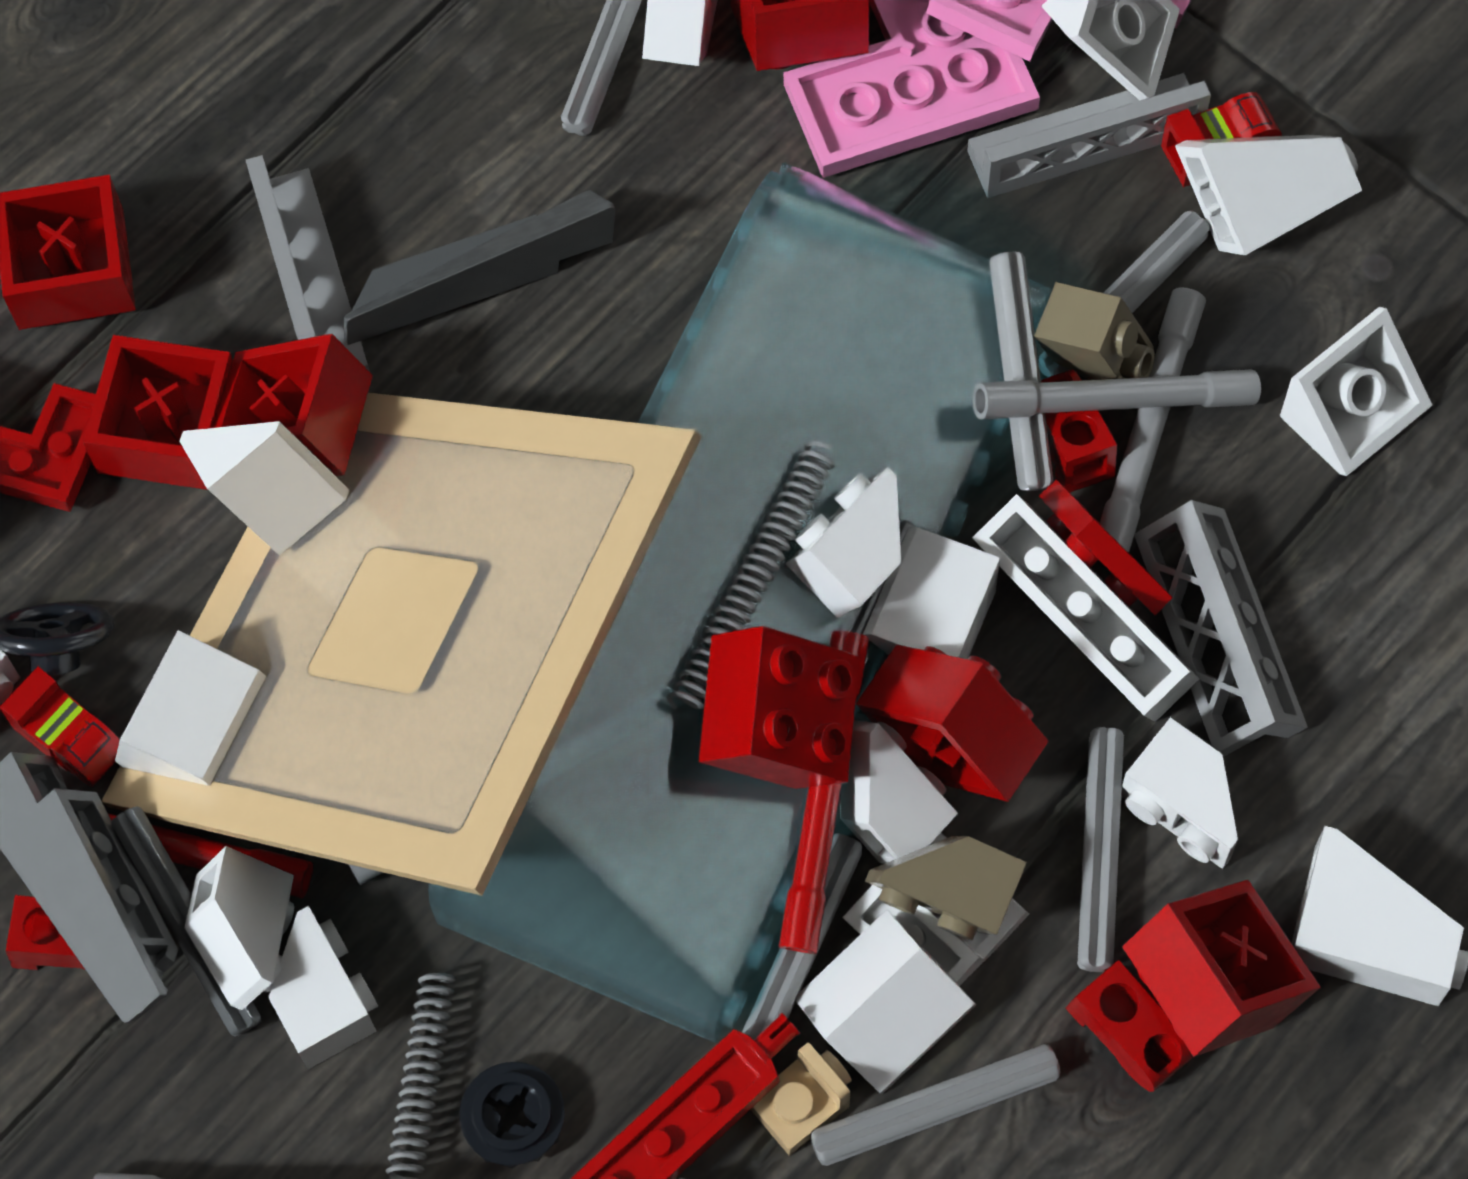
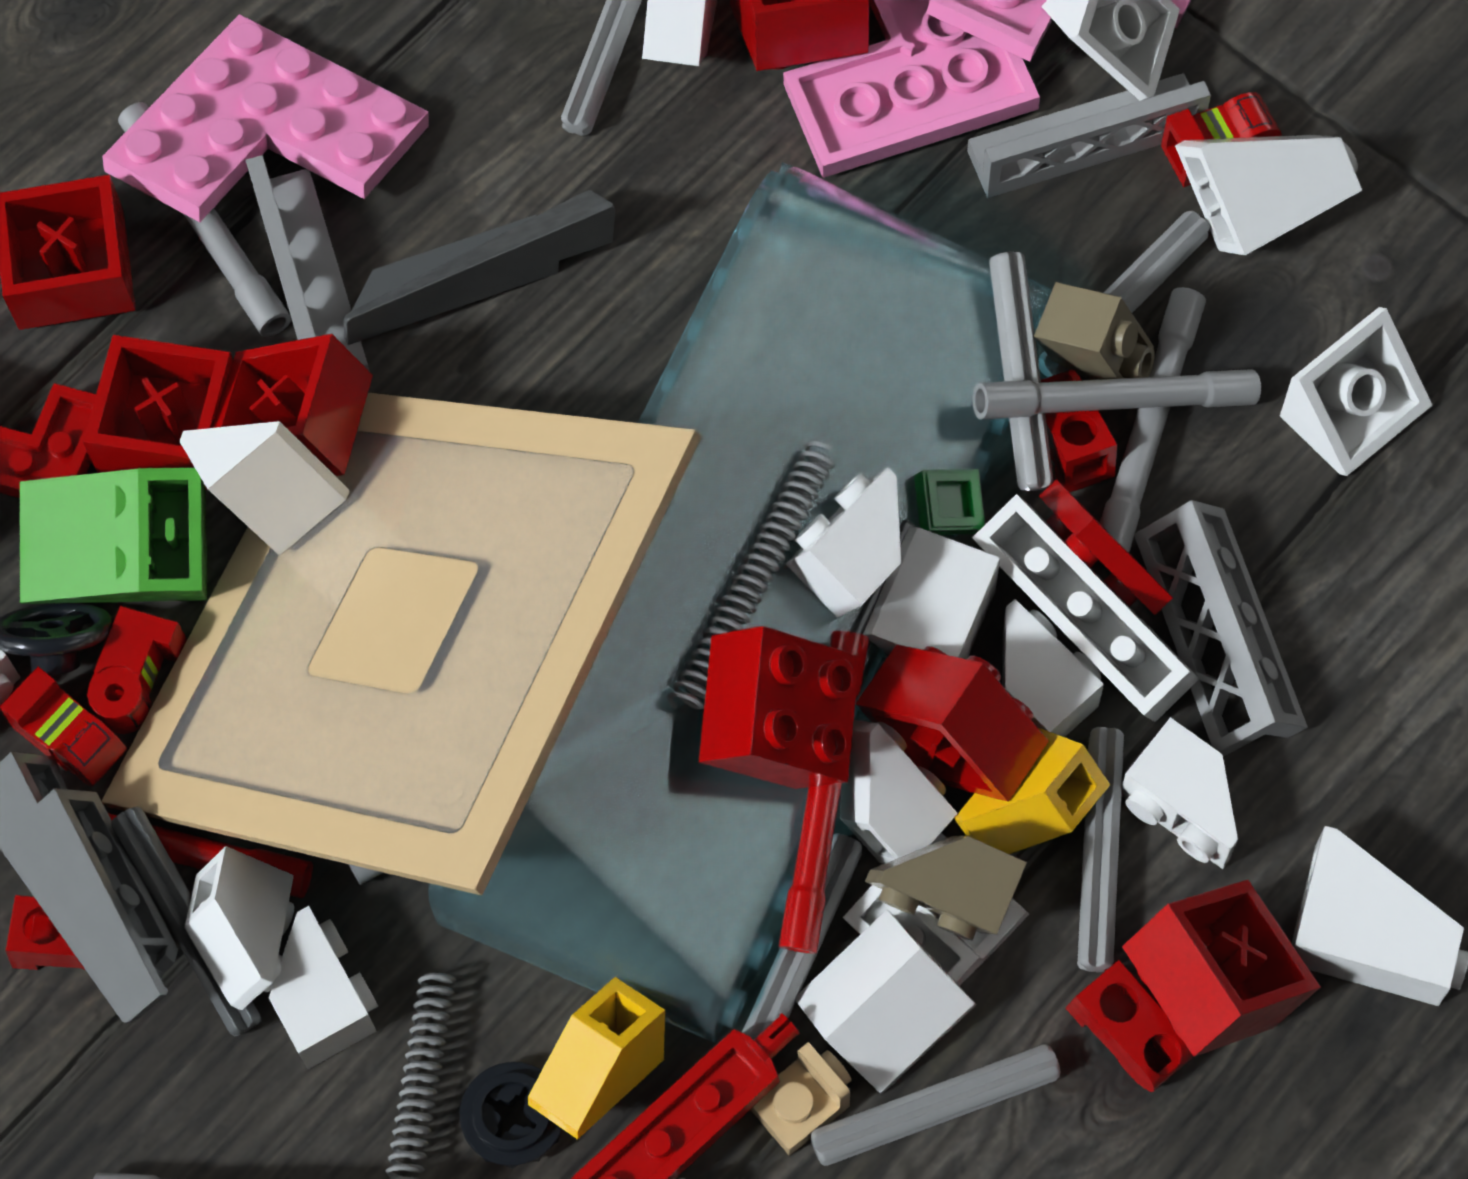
(114, 537): none -> bright green slope
(130, 667): none -> red leg
(189, 712): white slope -> none
(250, 287): none -> light grey piece
(255, 96): none -> bright pink plate
(600, 1057): none -> yellow slope
(949, 501): none -> green tile
(1045, 674): none -> white slope
(1045, 805): none -> yellow slope

